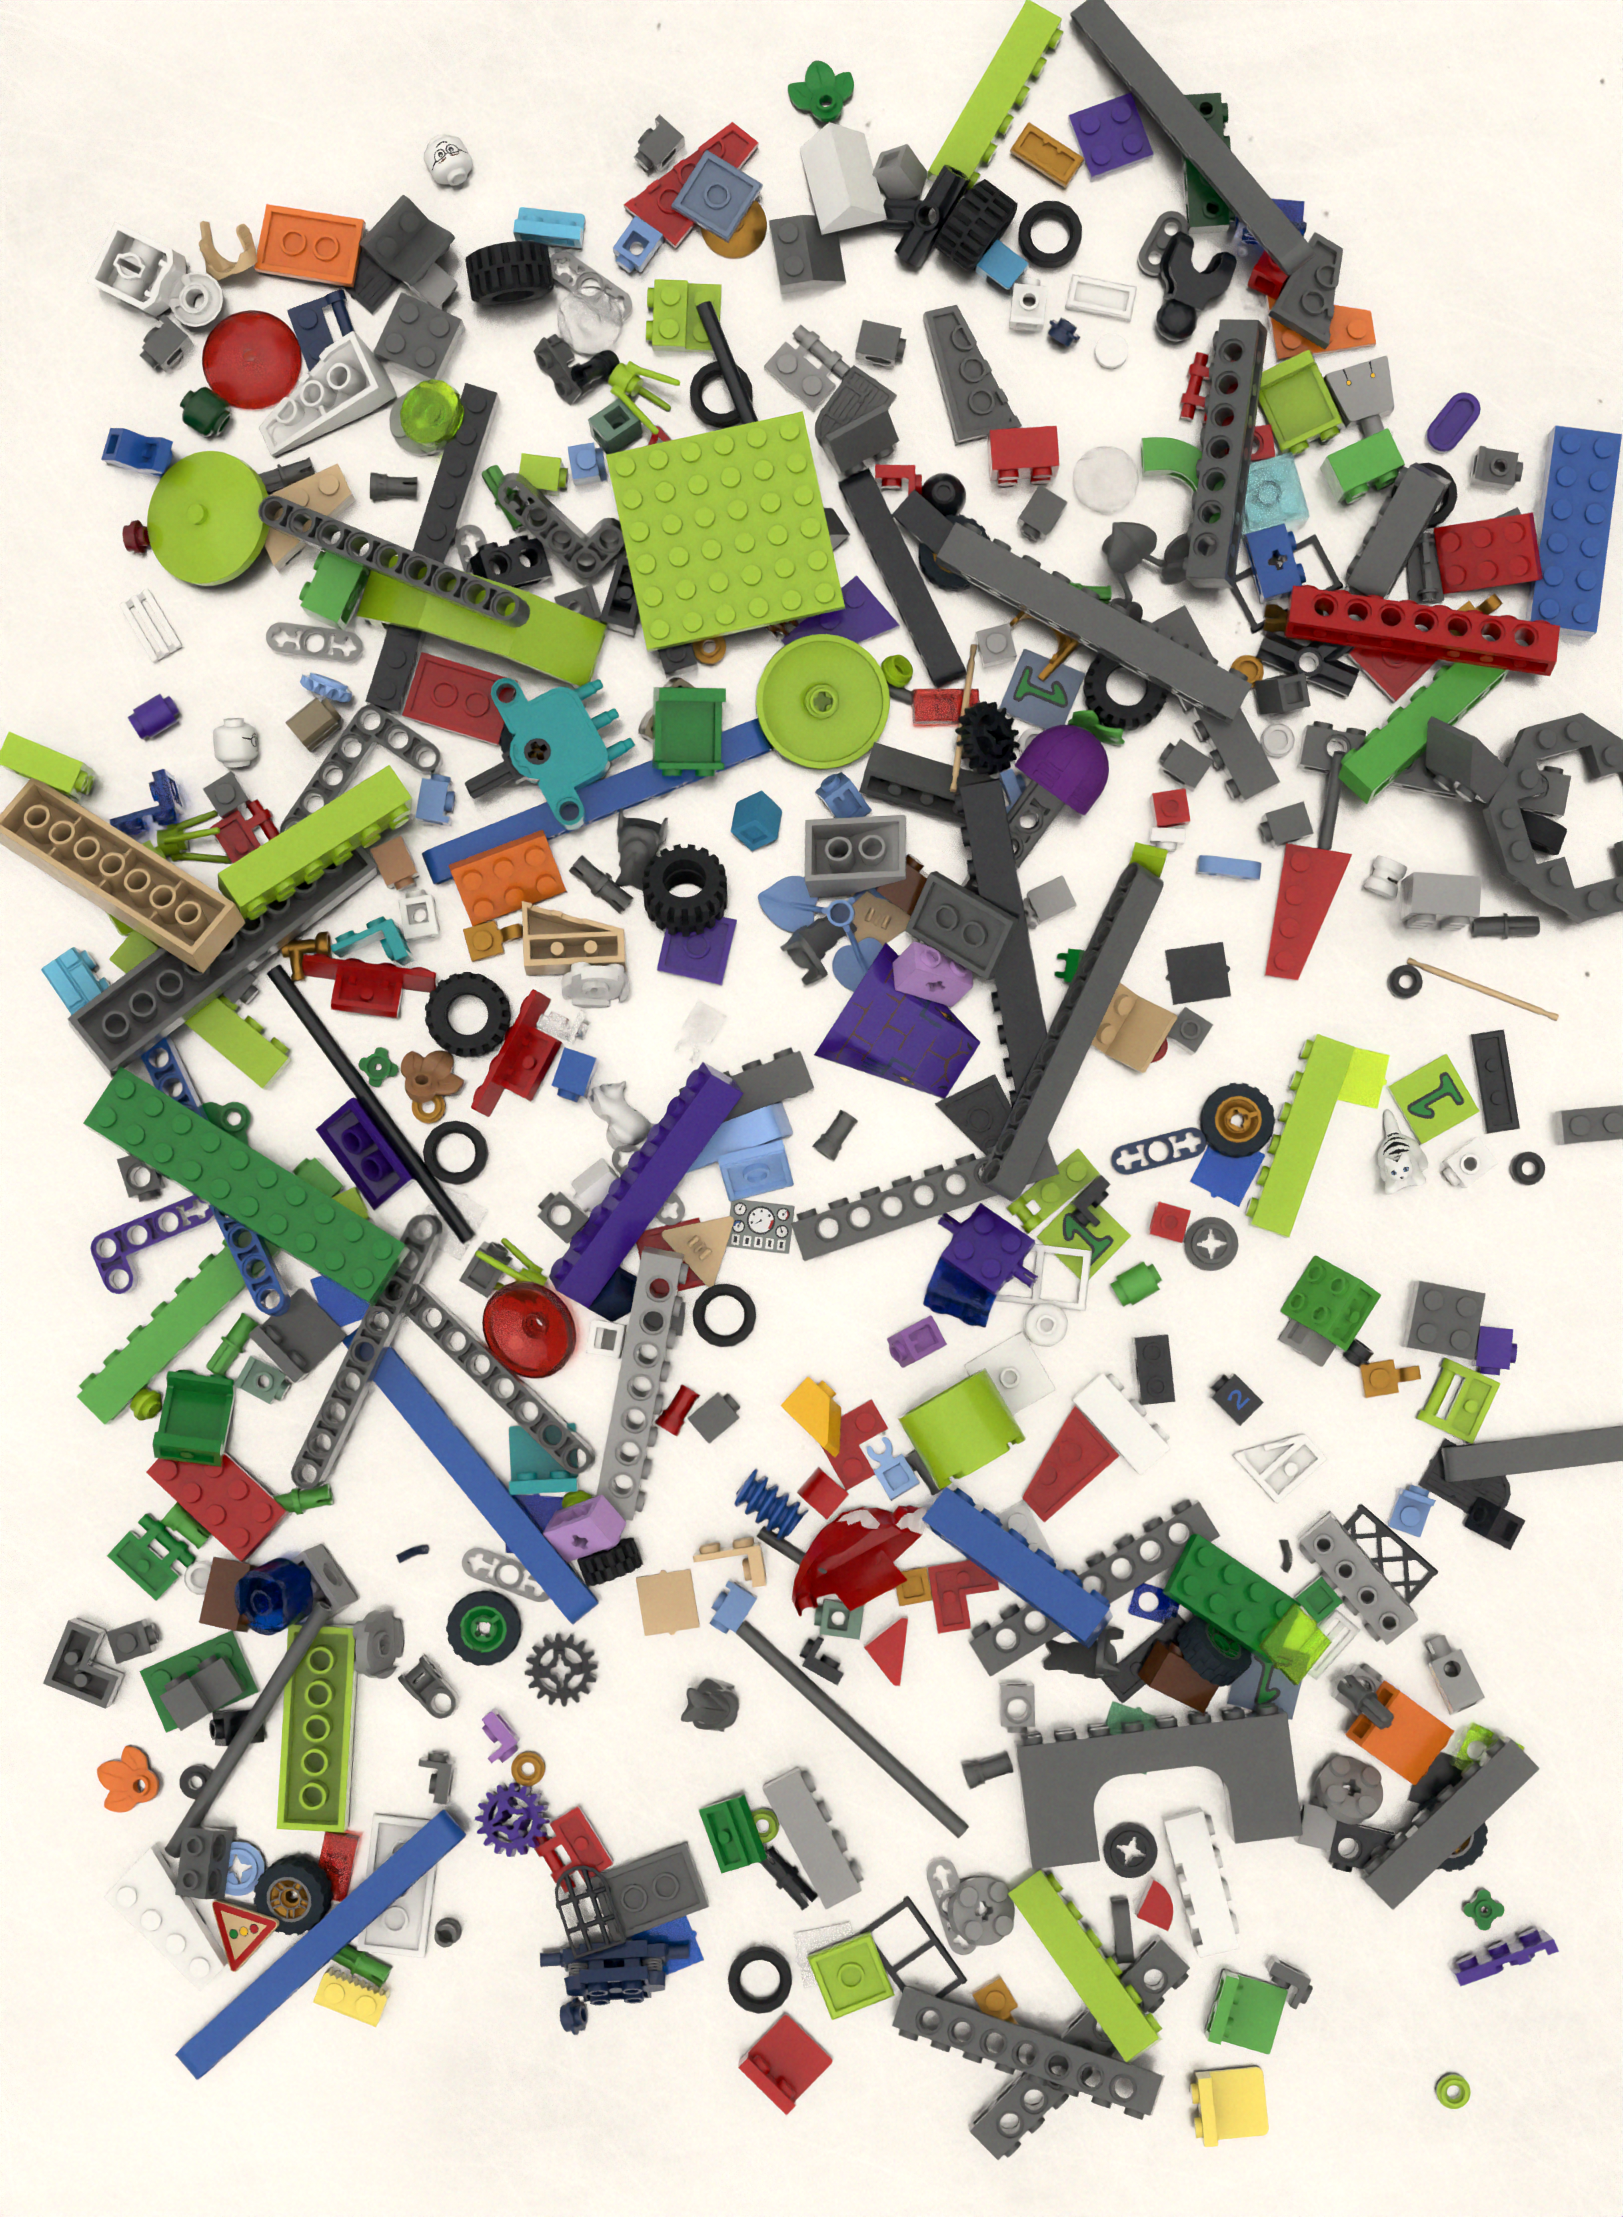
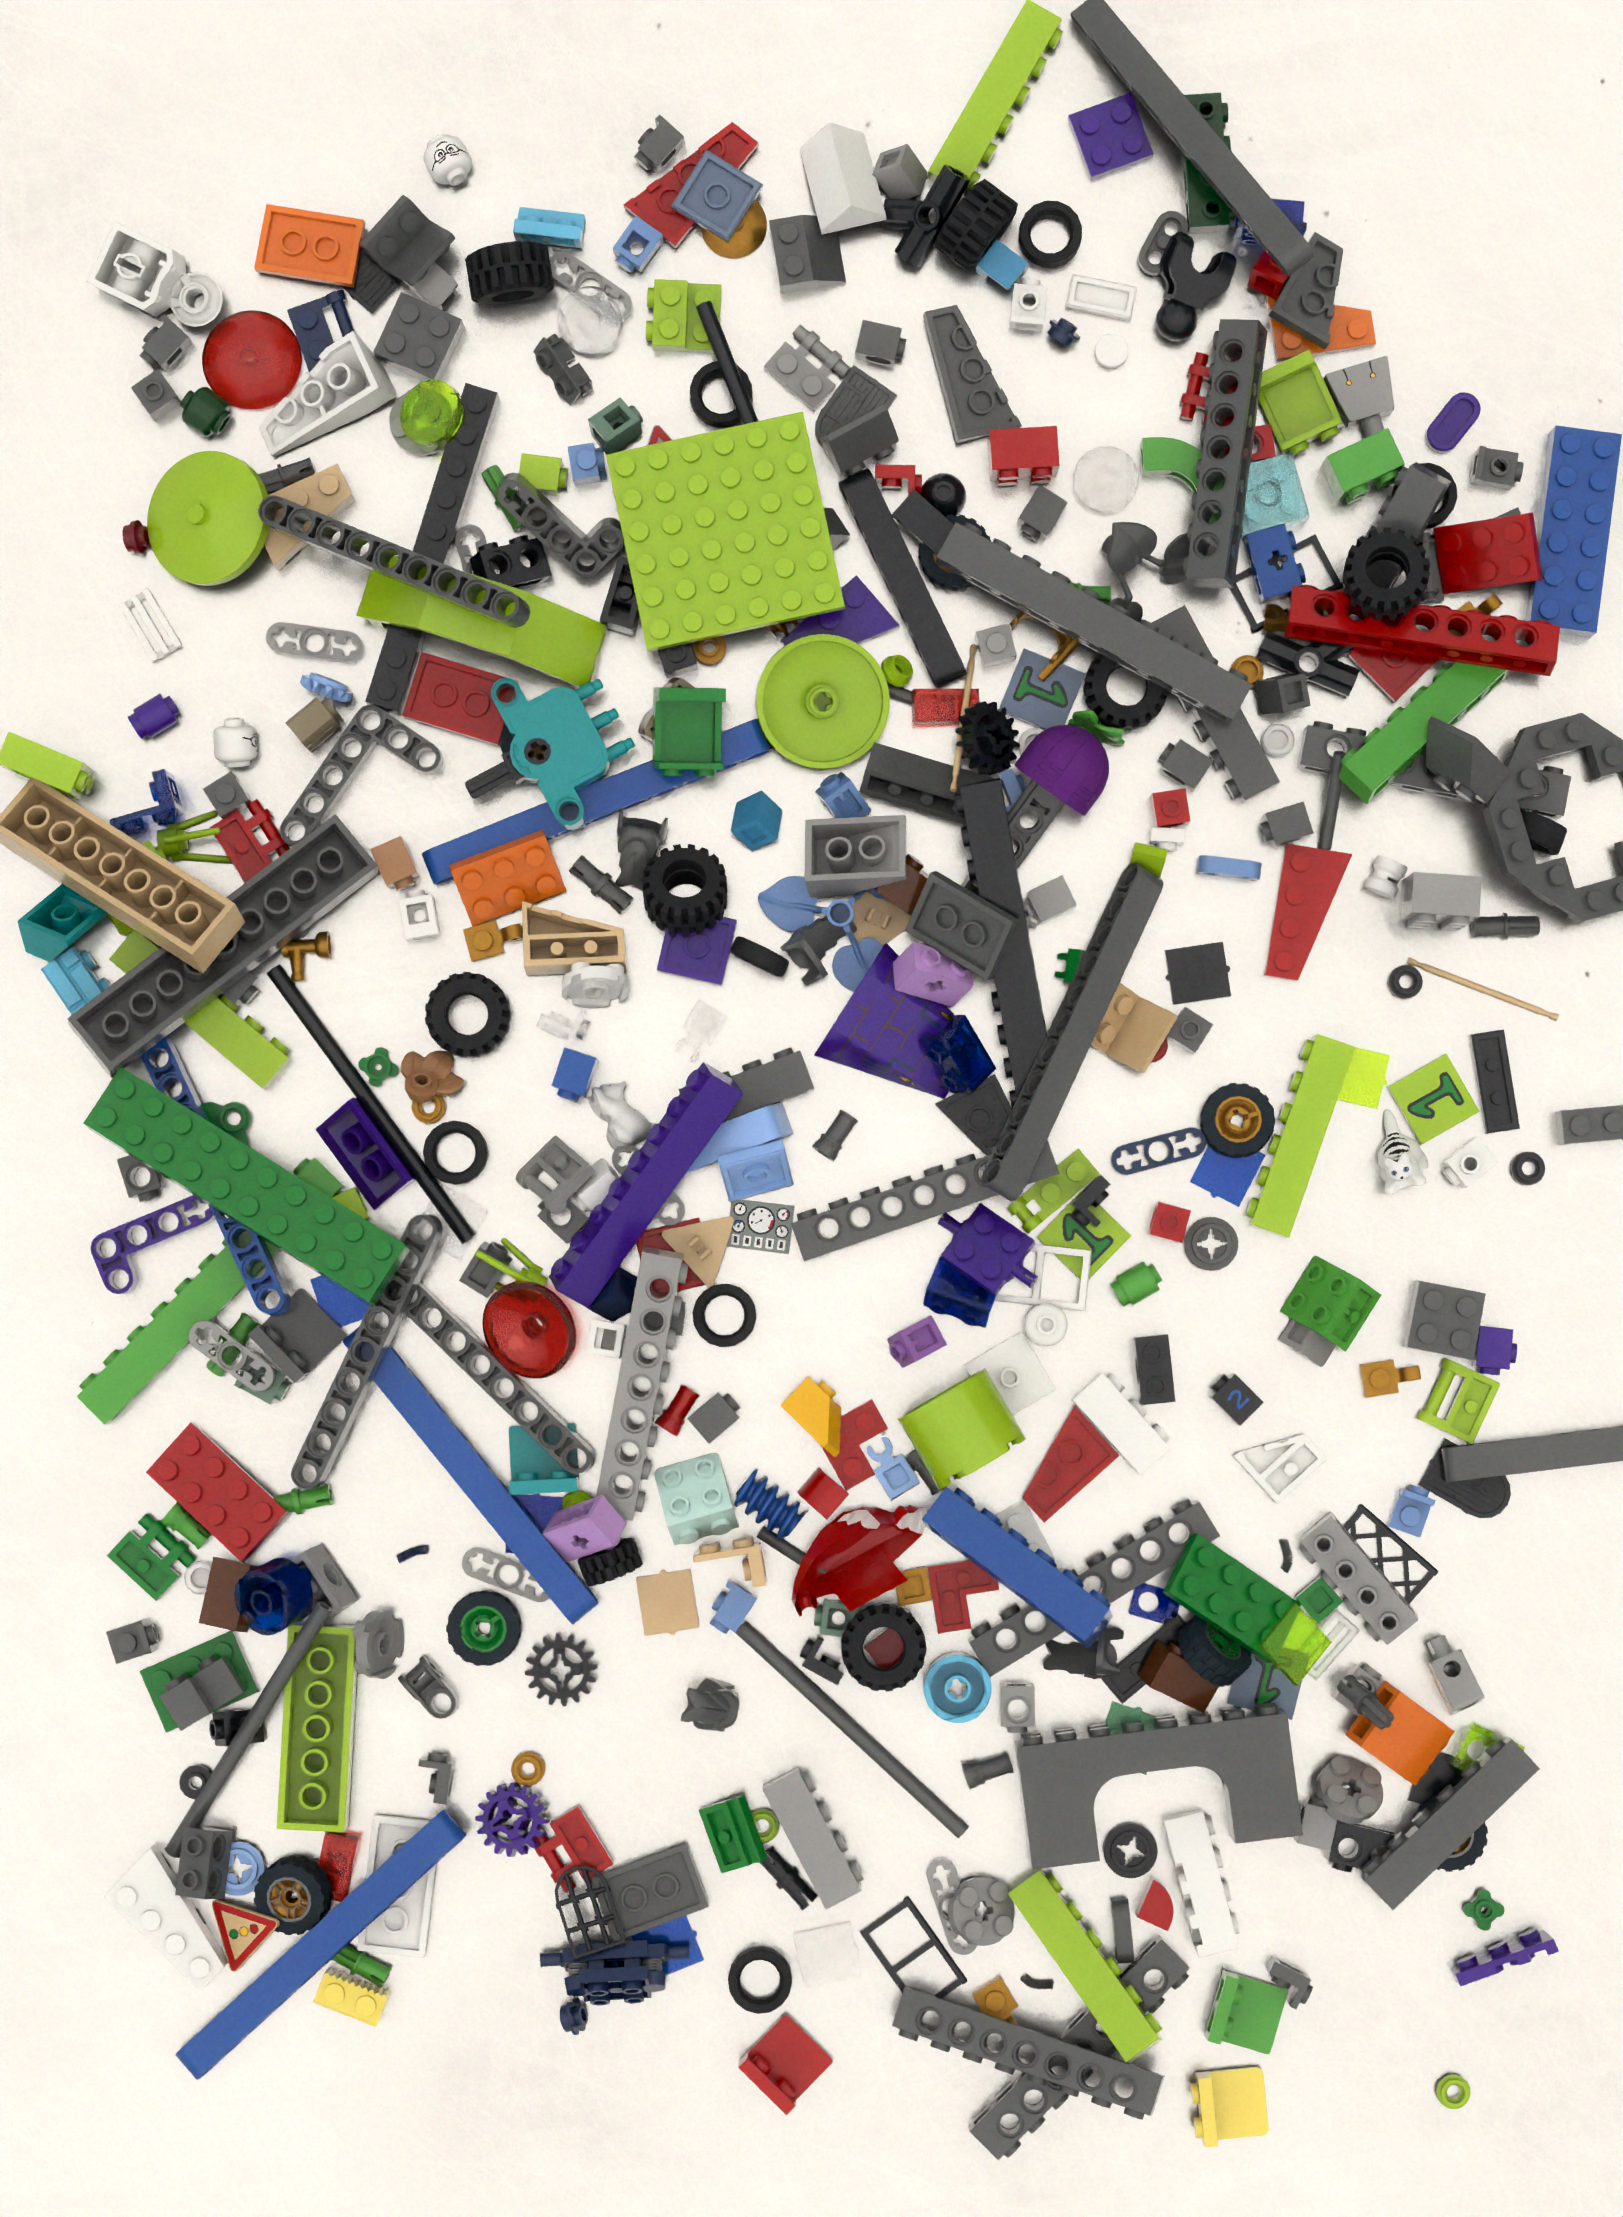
(57, 922): none -> teal slope
(74, 1669): dark grey brick -> none
(123, 1779): orange plate -> none
(137, 452): blue brick -> none
(146, 1404): lime plate -> none
(156, 395): none -> dark grey brick
(195, 1418): green panel -> none
(216, 1333): none -> light grey beam
(217, 265): tan helmet -> none
(316, 843): lime brick -> none
(333, 590): bright green brick -> none
(368, 986): red bracket -> none
(383, 485): dark grey pin -> none
(393, 942): teal bracket -> none
(435, 800): medium blue brick -> none
(447, 1932): dark grey pin -> none
(498, 1730): medium lavender bracket -> none
(521, 1059): red bracket -> none
(561, 1165): none -> light grey plate
(585, 597): dark grey brick -> none
(597, 368): black pin -> none
(626, 381): lime plant -> none
(695, 1499): none -> light aqua bracket
(759, 956): none -> black tyre
(821, 87): green plate -> none
(850, 1975): lime plate -> none
(897, 1674): none -> black tyre
(946, 1703): none -> medium azure brick
(958, 1056): none -> clear blue bracket
(1042, 1985): none -> dark grey leg
(1046, 155): pearl gold plate -> none
(1358, 1353): black plate -> none
(1386, 547): none -> black tyre
(1494, 1523): black bracket -> none

